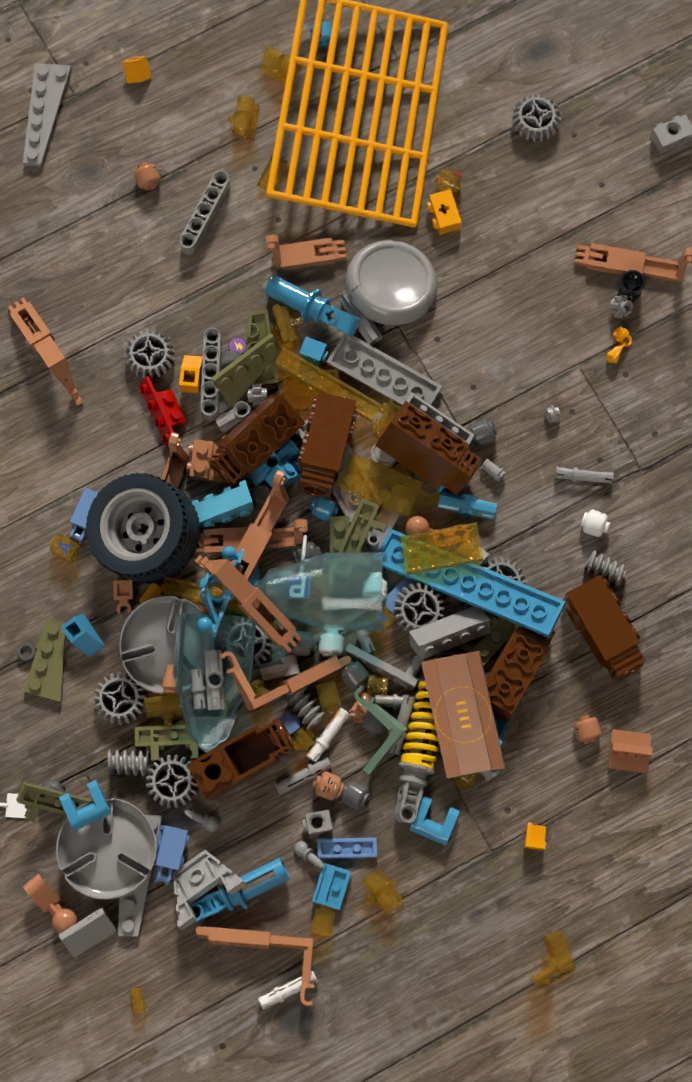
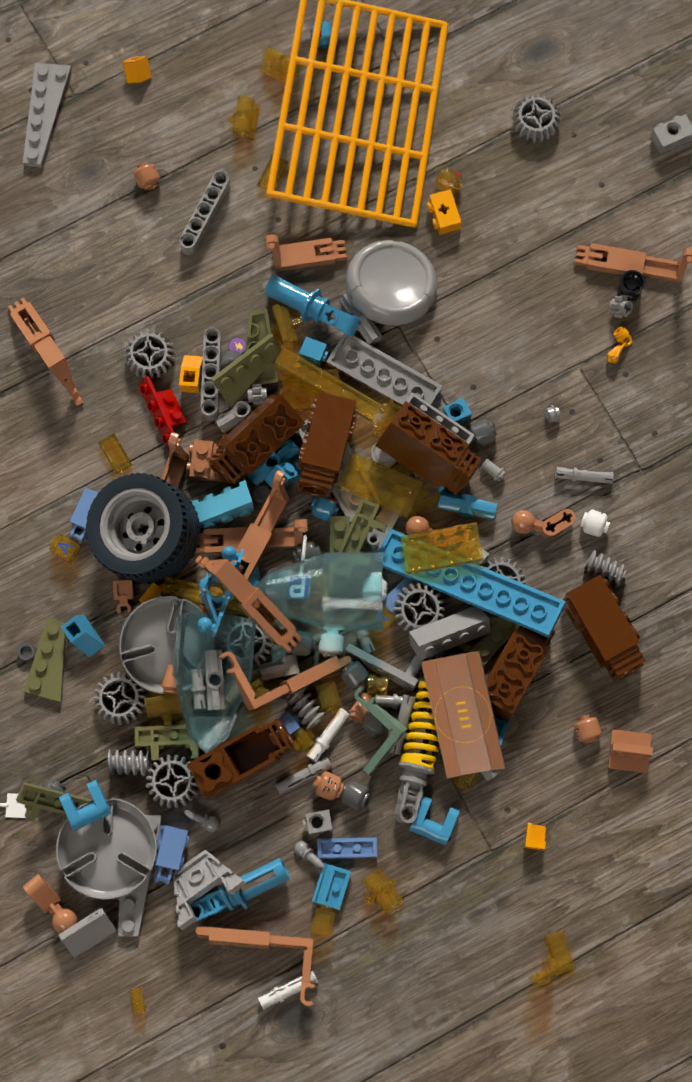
(115, 453): none -> clear yellow tile
(460, 406): none -> dark azure brick
(524, 522): none -> nougat beam

